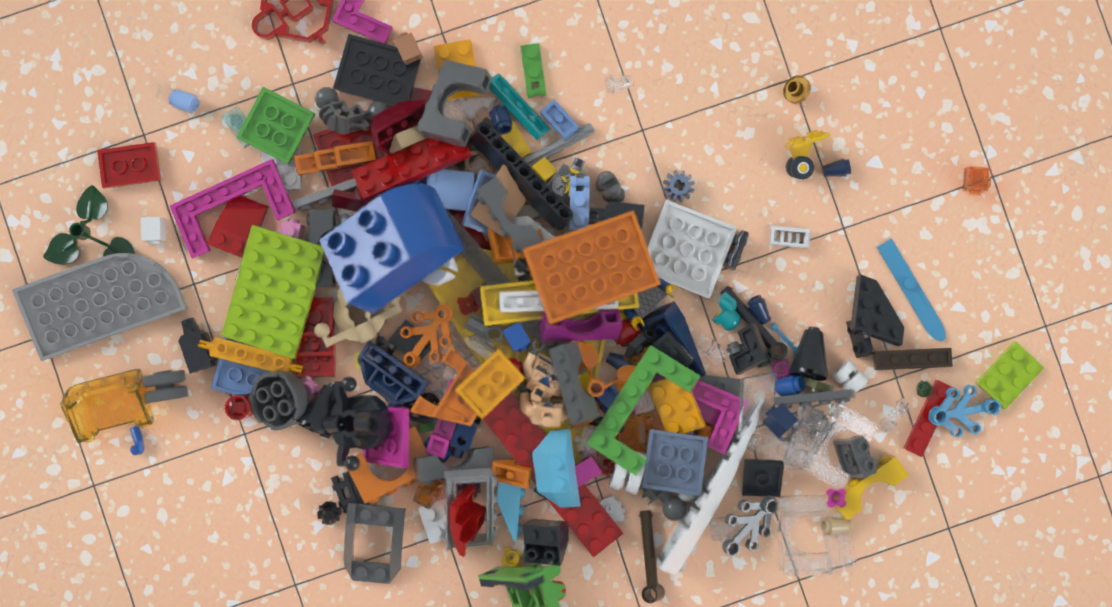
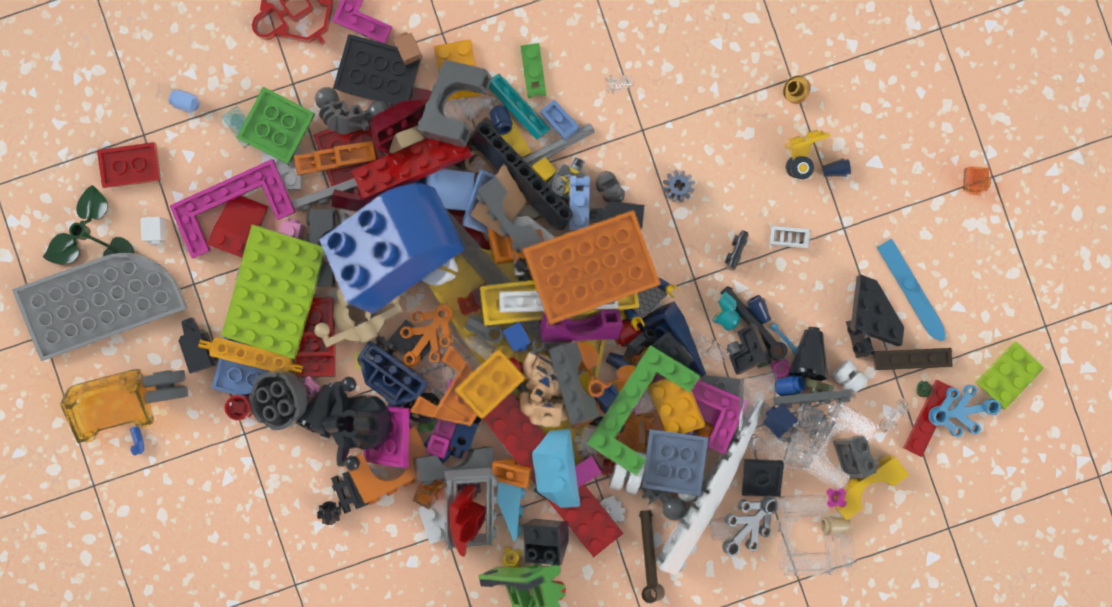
(378, 516): dark grey wedge -> none
(689, 248): white plate -> none

